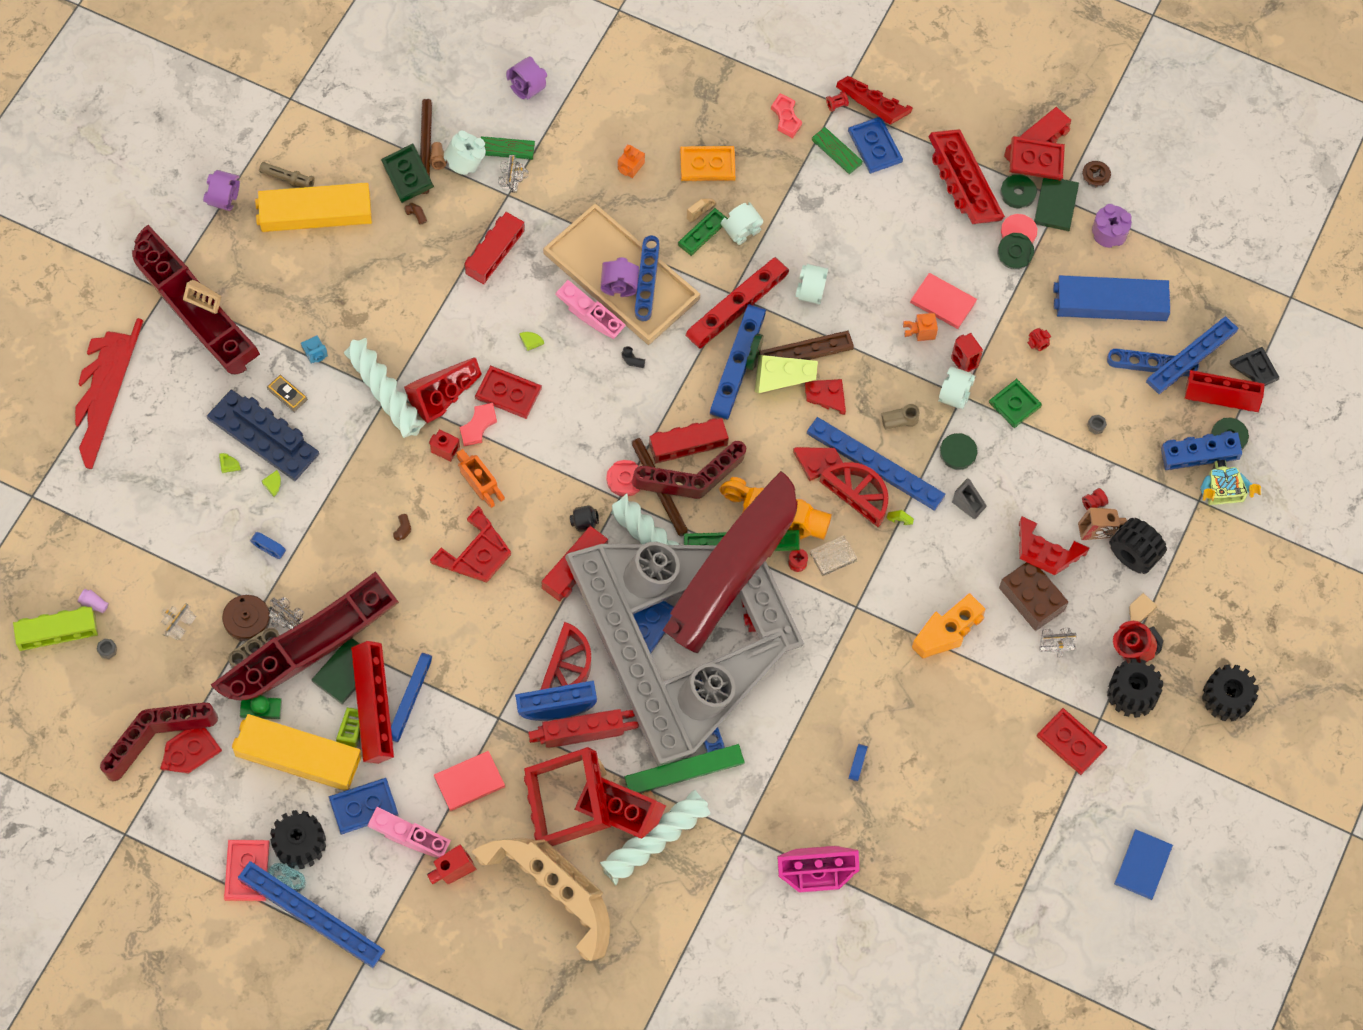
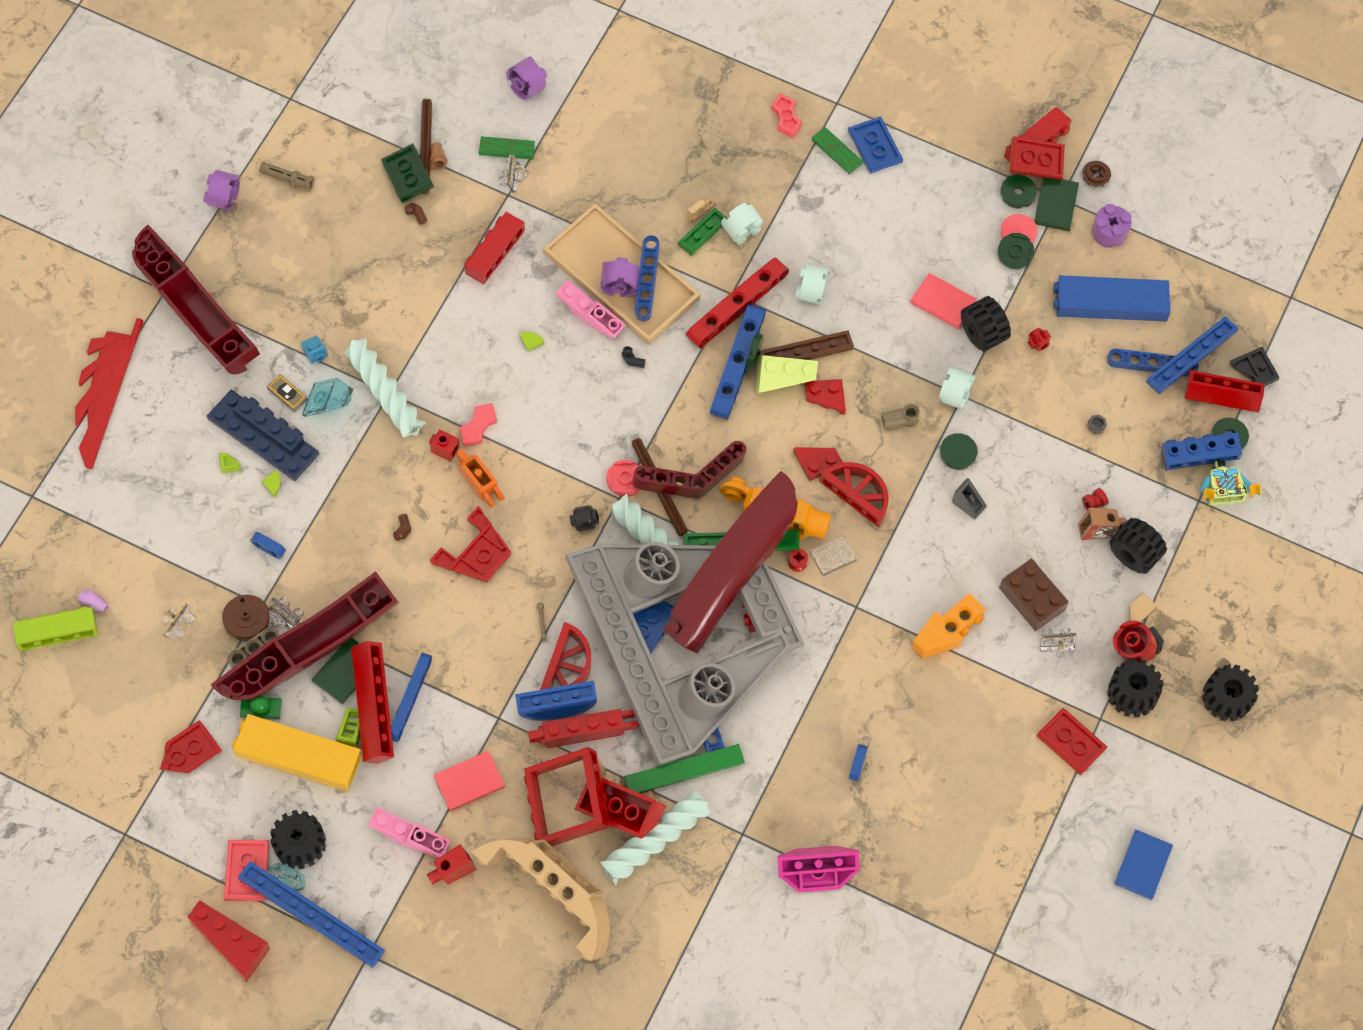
(106, 648): dark grey tile -> none
(115, 764): dark red beam -> none
(189, 296): tan slope -> none
(232, 941): none -> red wedge
(313, 207): yellow brick -> none
(327, 396): none -> clear light blue slope
(356, 806): blue tile -> none
(437, 391): red wedge -> none
(464, 152): light aqua brick -> none
(508, 392): red tile -> none
(540, 606): none -> dark tan hinge
(560, 579): red brick -> none
(631, 161): orange brick -> none
(688, 440): red brick -> none
(707, 163): light orange tile -> none
(837, 101): red bush -> none
(874, 100): red wing -> none
(884, 467): blue plate -> none
(900, 515): lime tile -> none
(924, 327): orange brick -> none
(964, 177): red plate -> none
(966, 352): red brick -> none
(985, 323): none -> black wheel
(1015, 403): green tile -> none
(1044, 554): red wing -> none

